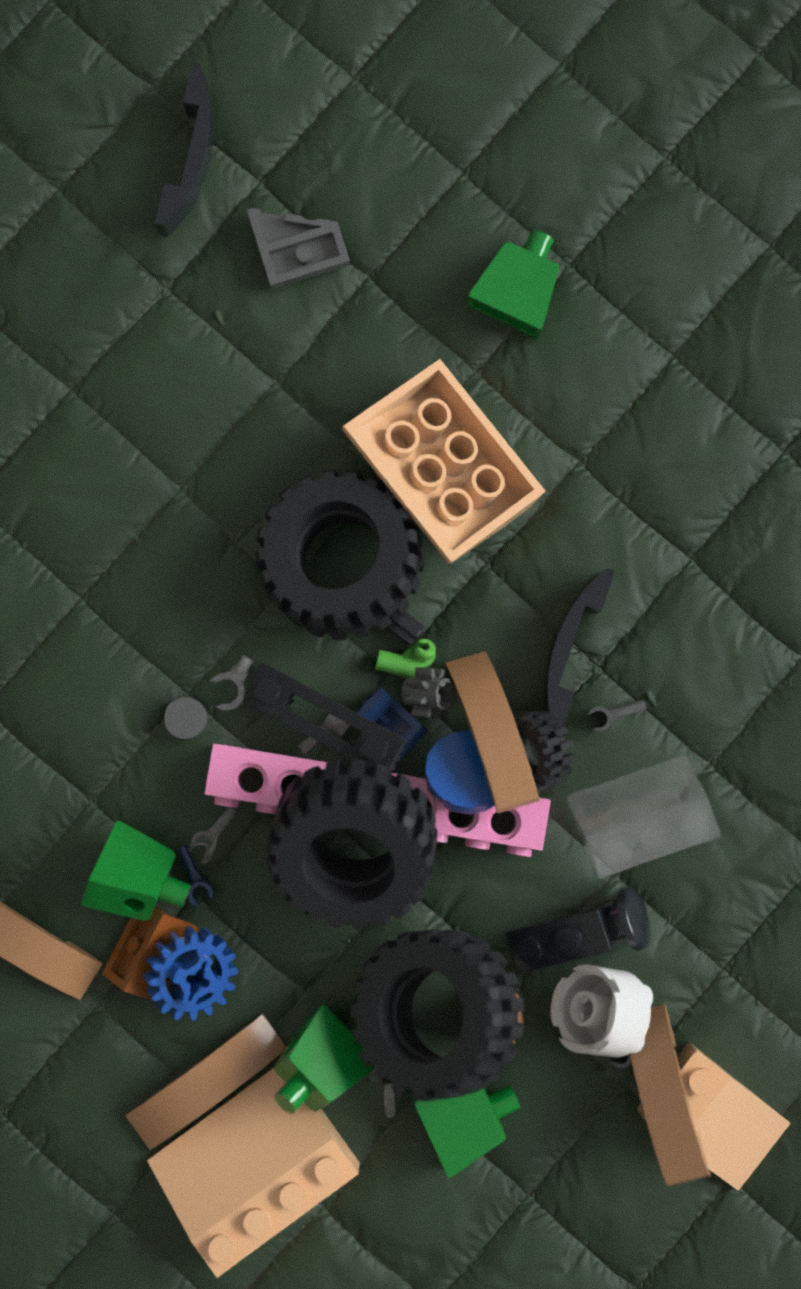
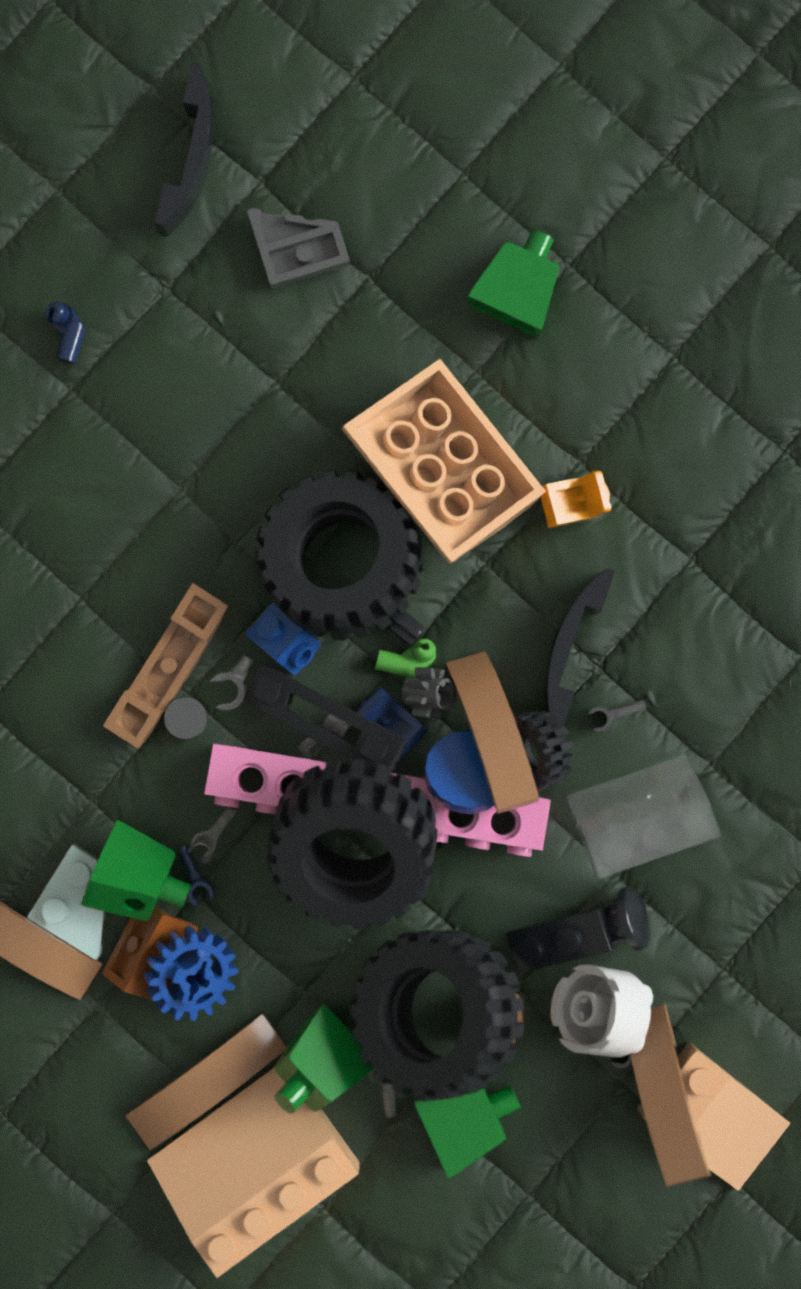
(60, 906): none -> light aqua wing
(69, 328): none -> dark blue arm
(167, 666): none -> medium nougat slope
(283, 639): none -> blue bracket
(575, 500): none -> light orange bracket

